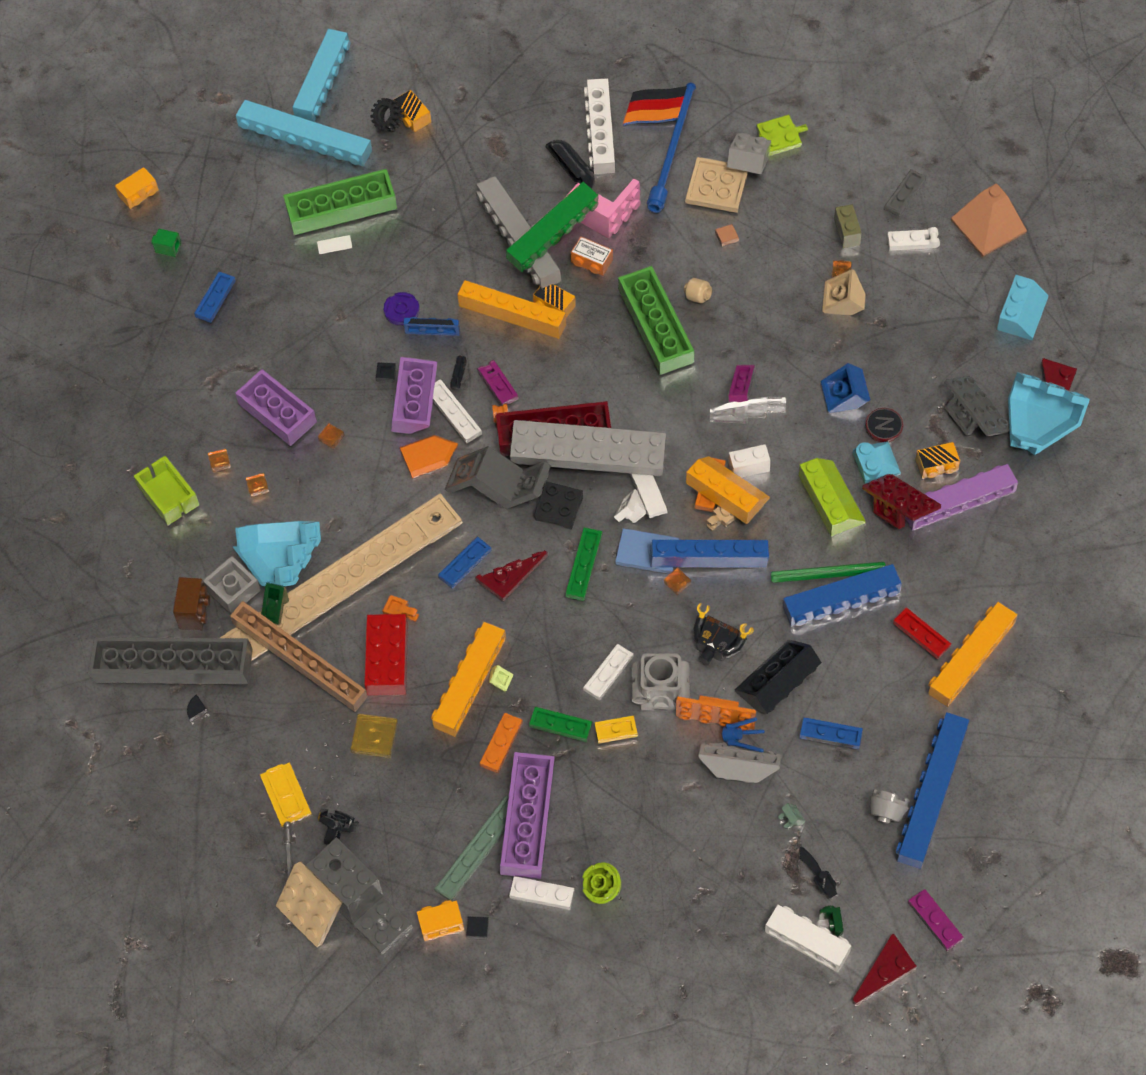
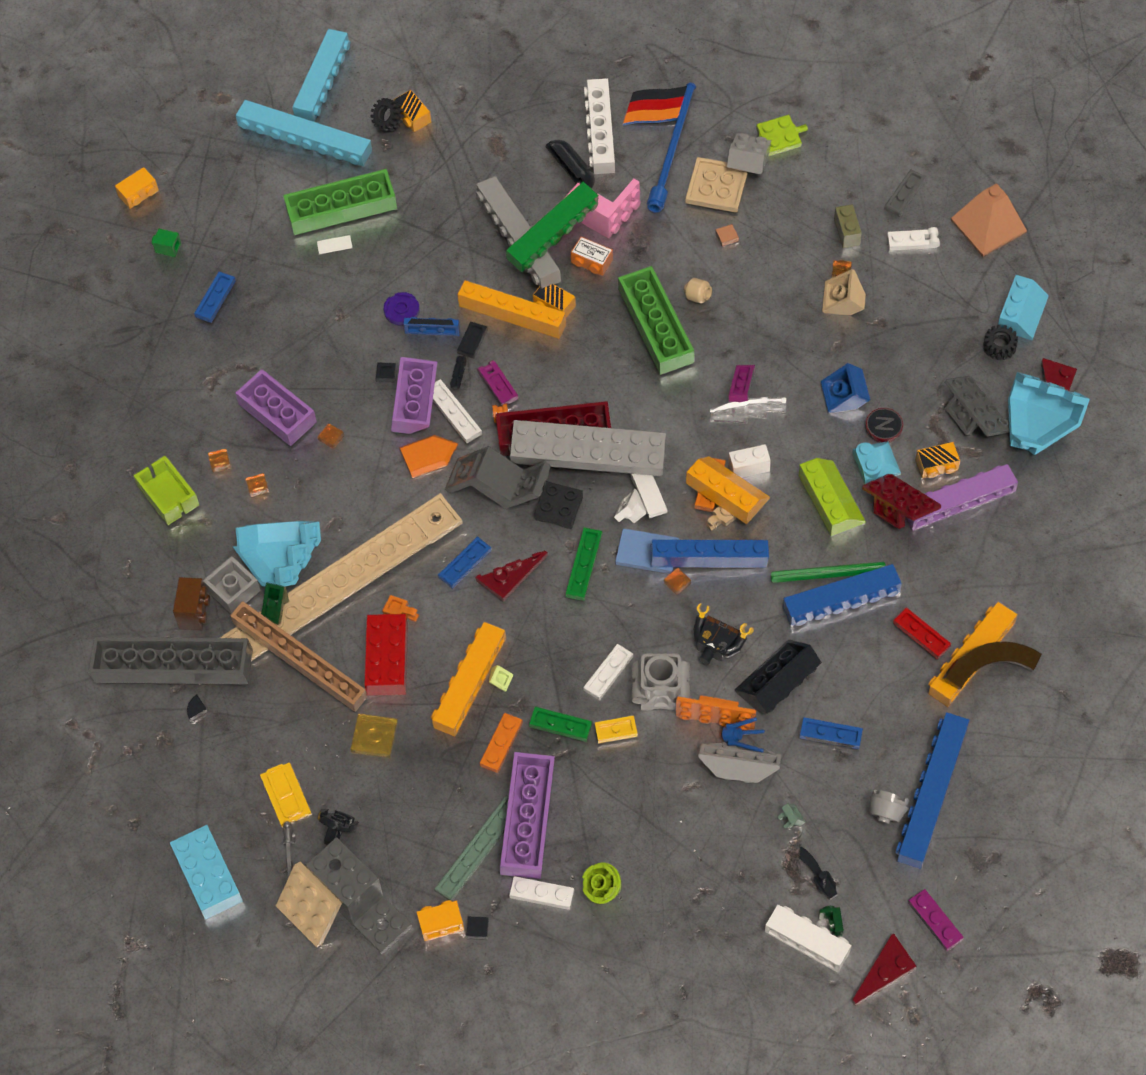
(206, 872): none -> medium azure brick
(472, 340): none -> black tile
(990, 653): none -> dark brown tile
(1000, 333): none -> black tyre

